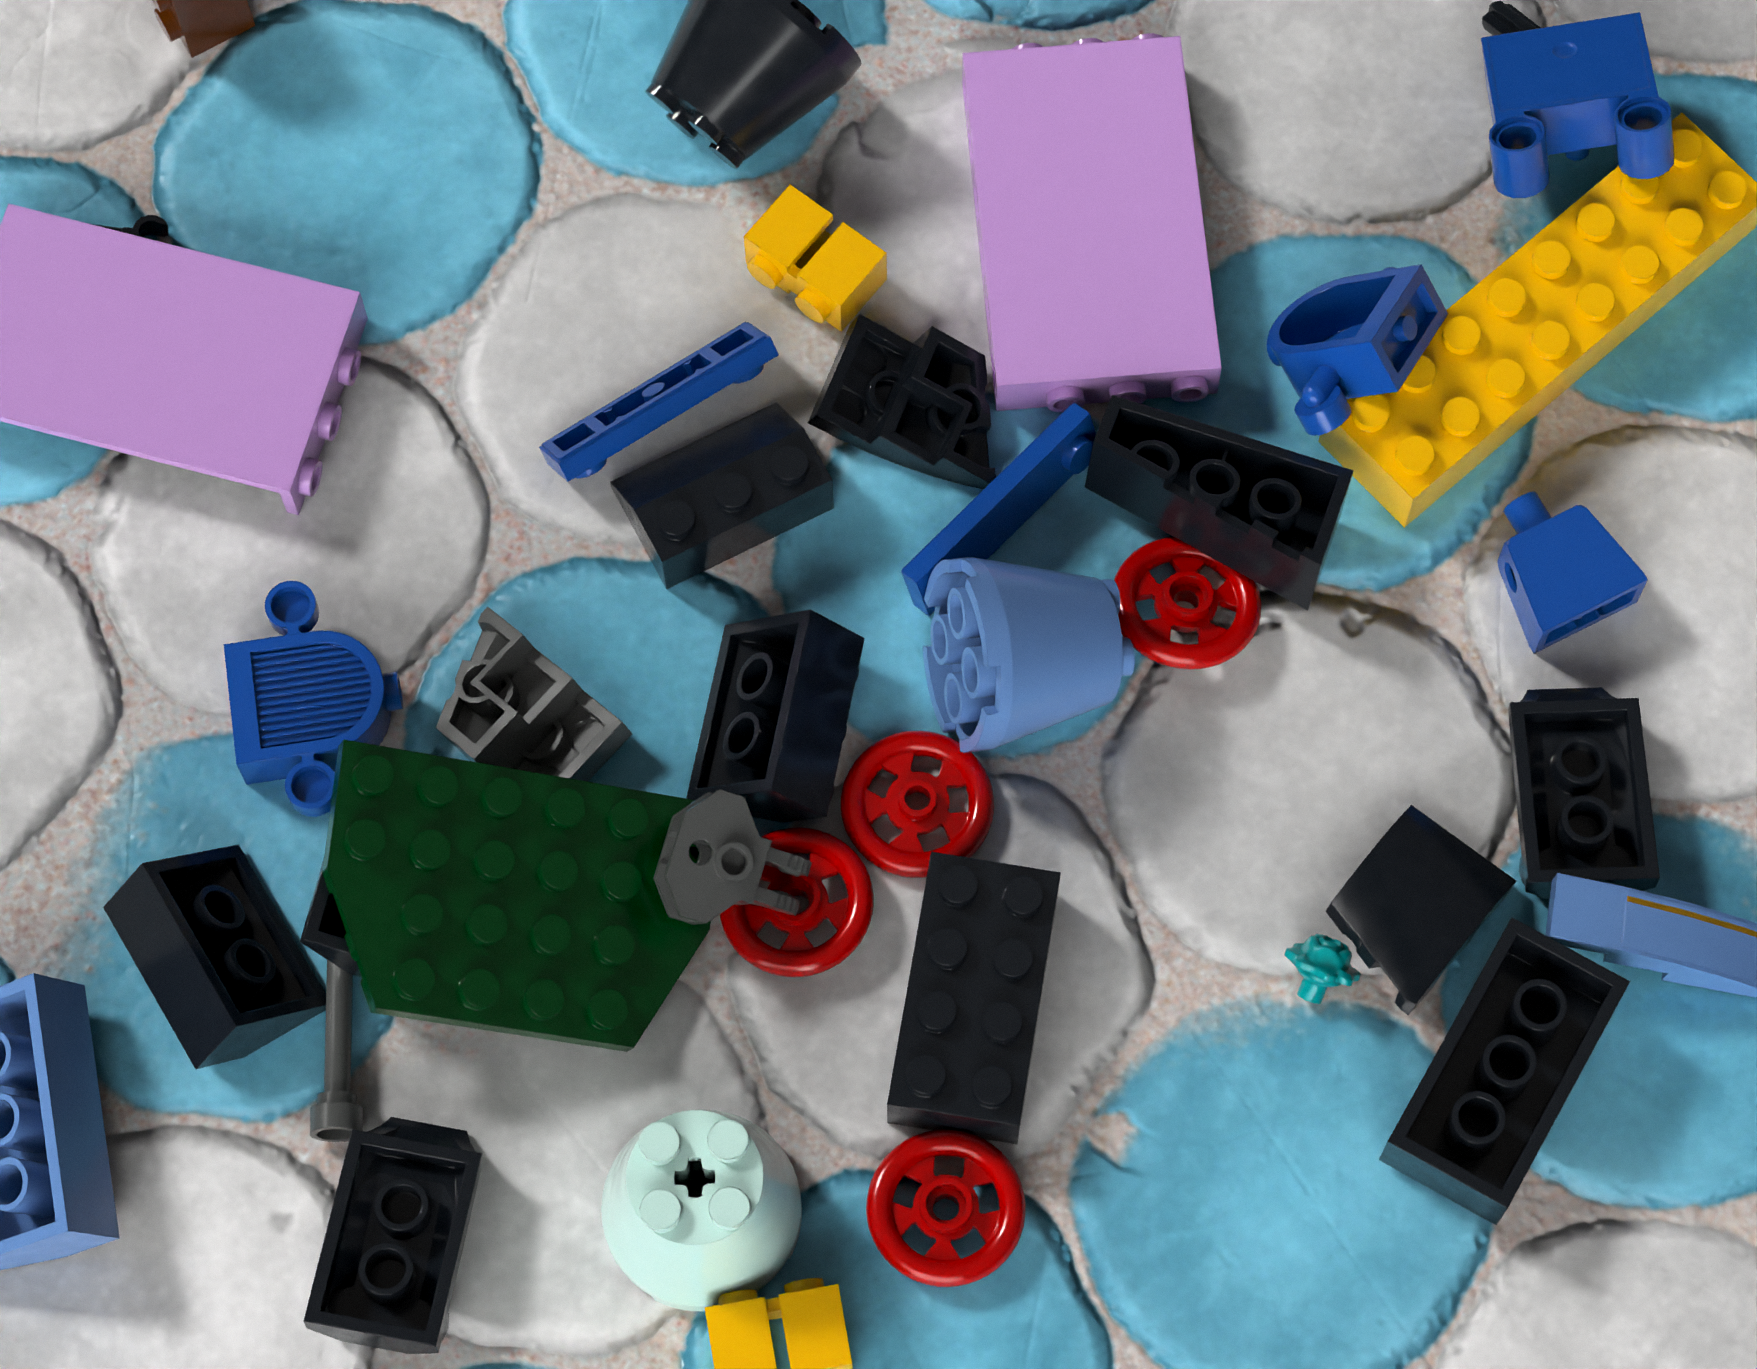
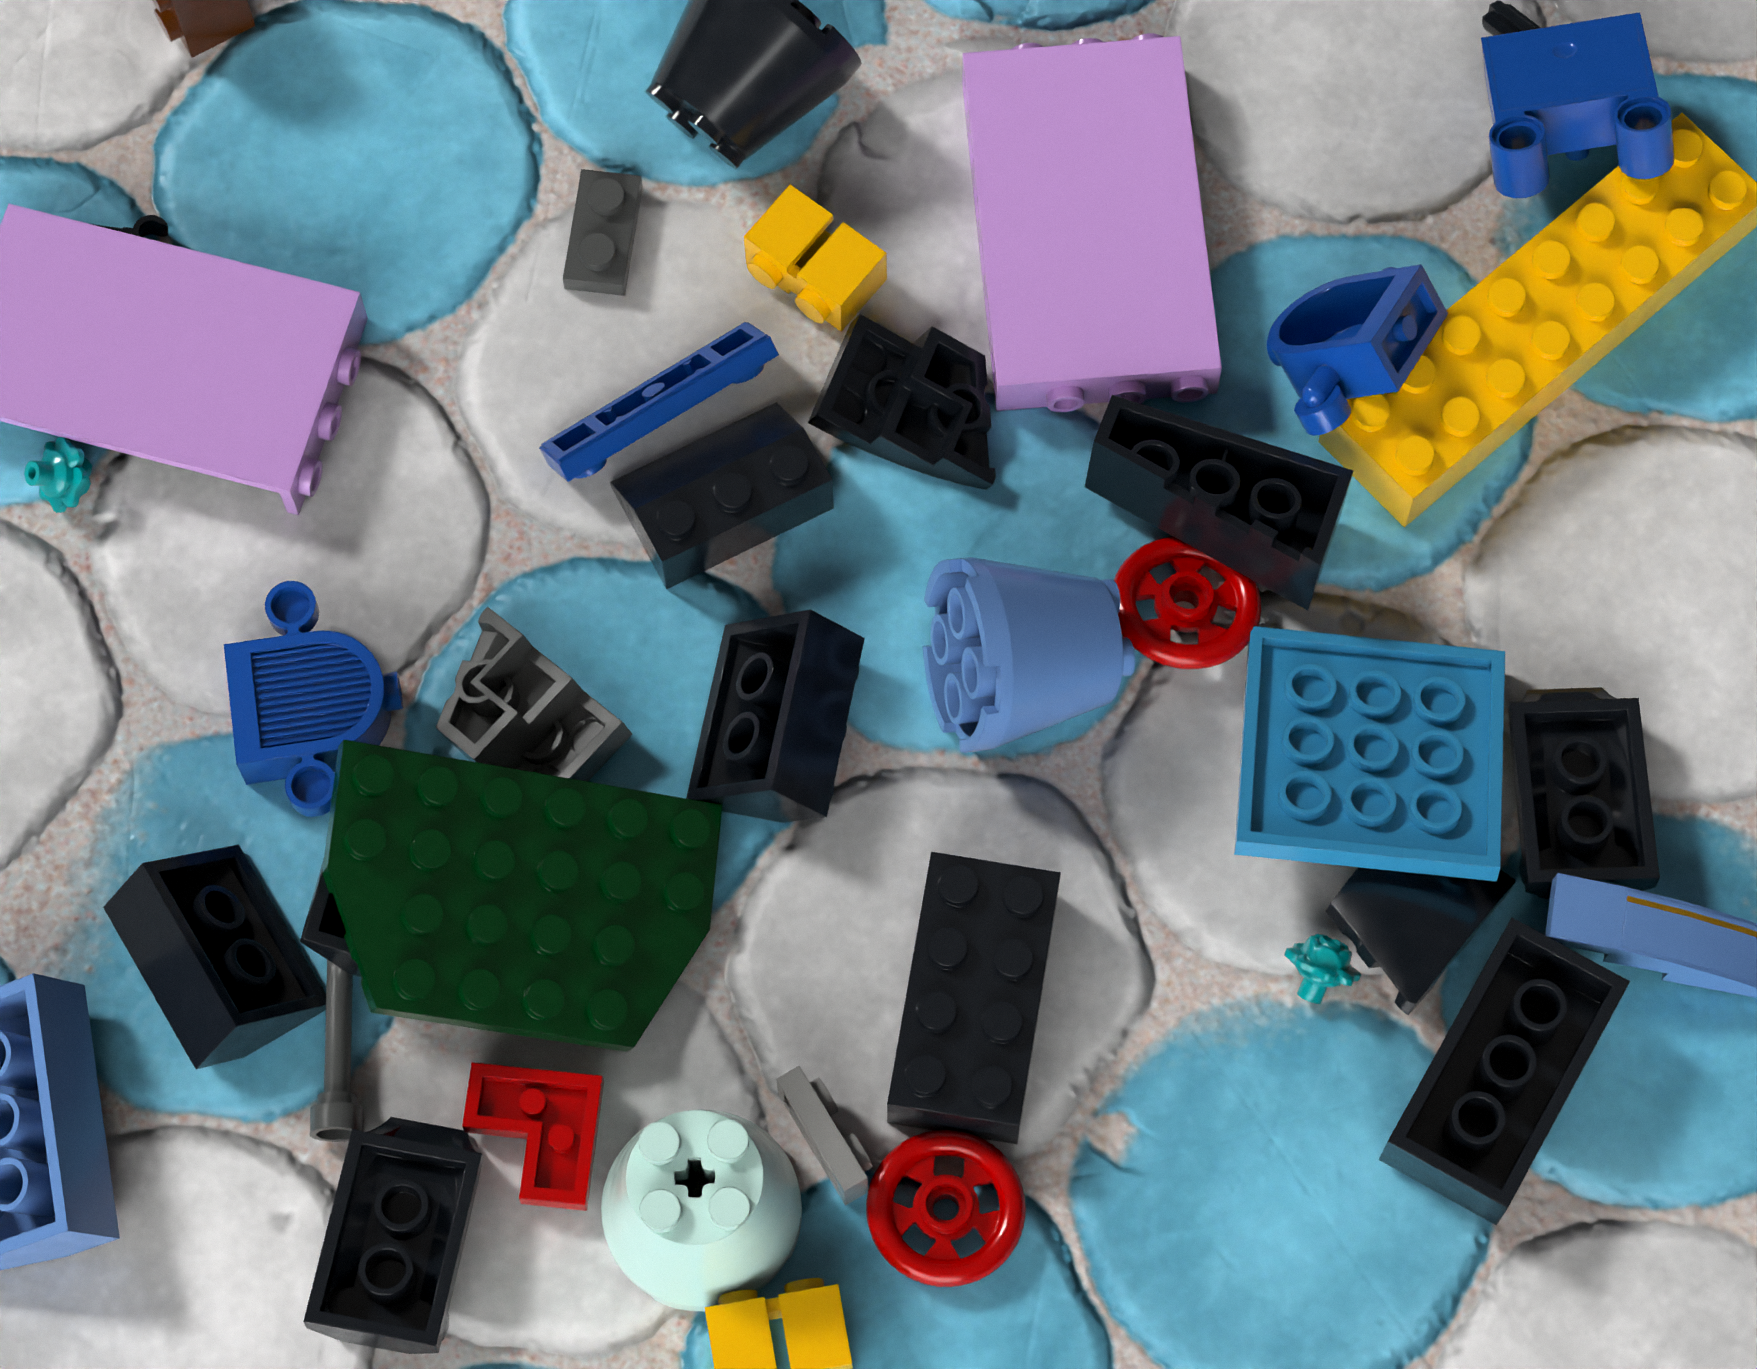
(60, 474): none -> teal plant
(556, 1116): none -> red plate
(602, 232): none -> dark grey plate
(727, 862): dark grey hinge -> none
(840, 1157): none -> light grey plate
(848, 916): red plate -> none
(896, 755): red plate -> none
(1008, 500): blue plate -> none
(1372, 754): none -> dark azure plate
(1563, 571): blue torso -> none

